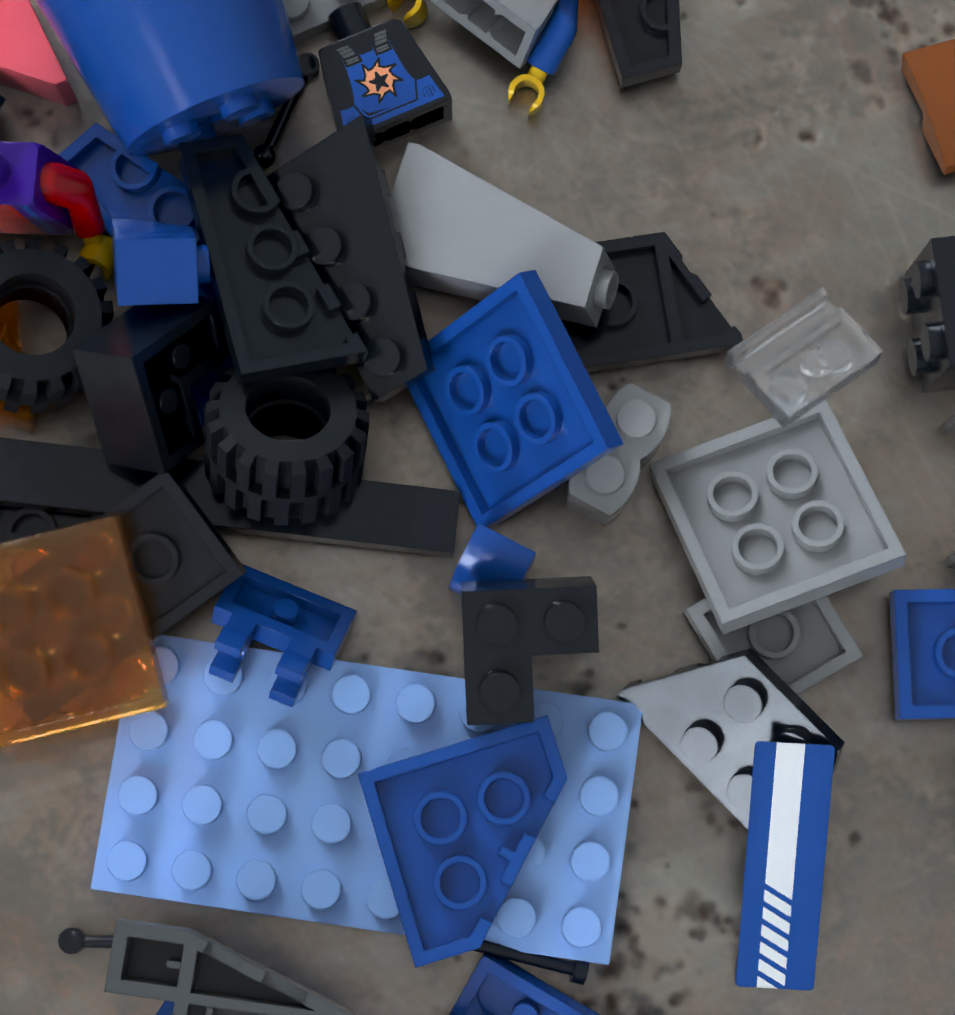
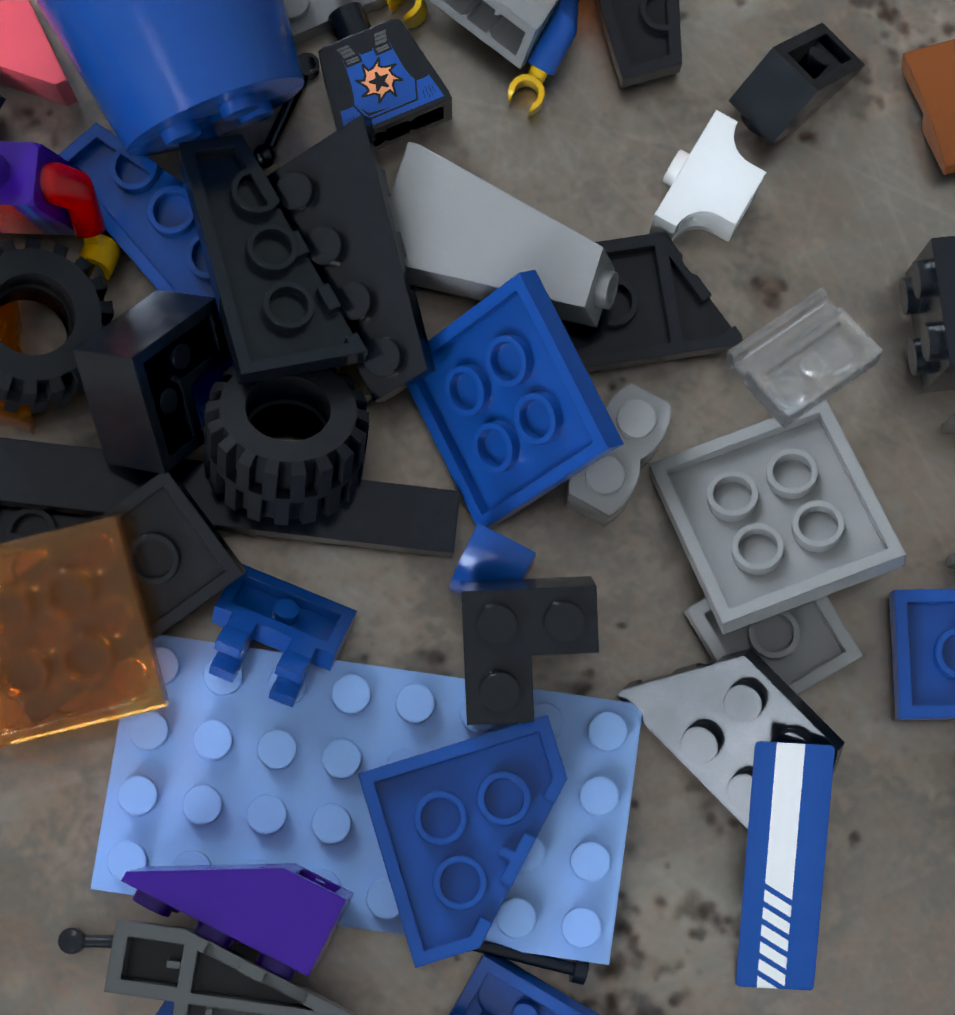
(157, 263): blue slope -> none
(266, 906): none -> dark purple slope
(709, 185): none -> white brick
(794, 82): none -> black slope

